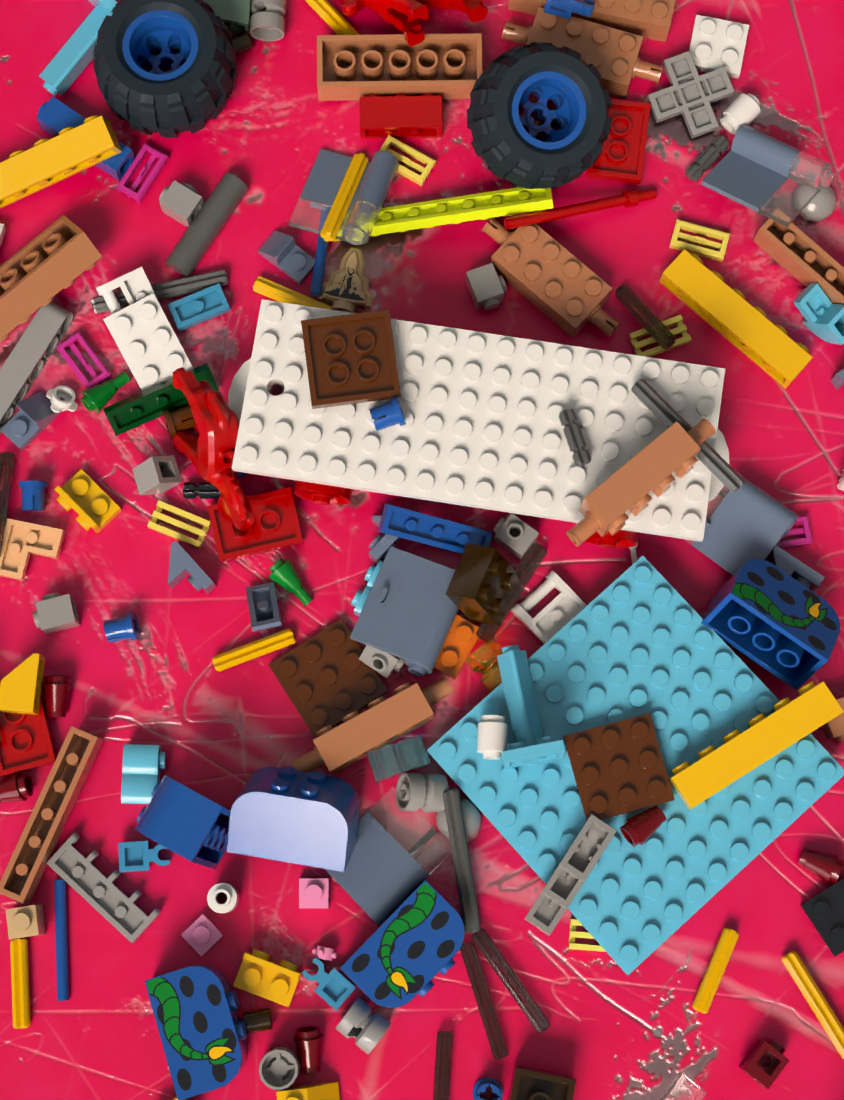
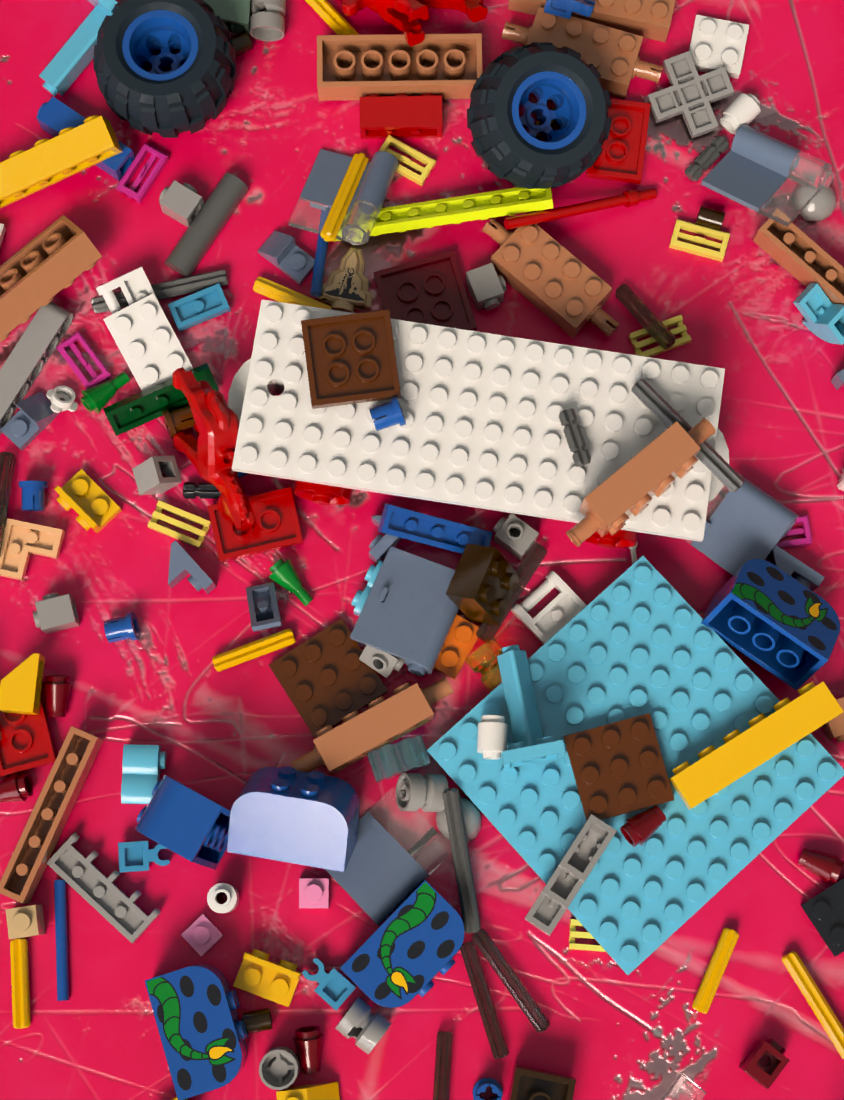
(324, 953): bright pink piece -> none
(426, 292): none -> dark red plate
(710, 218): none -> dark brown hinge
(735, 318): yellow brick -> none

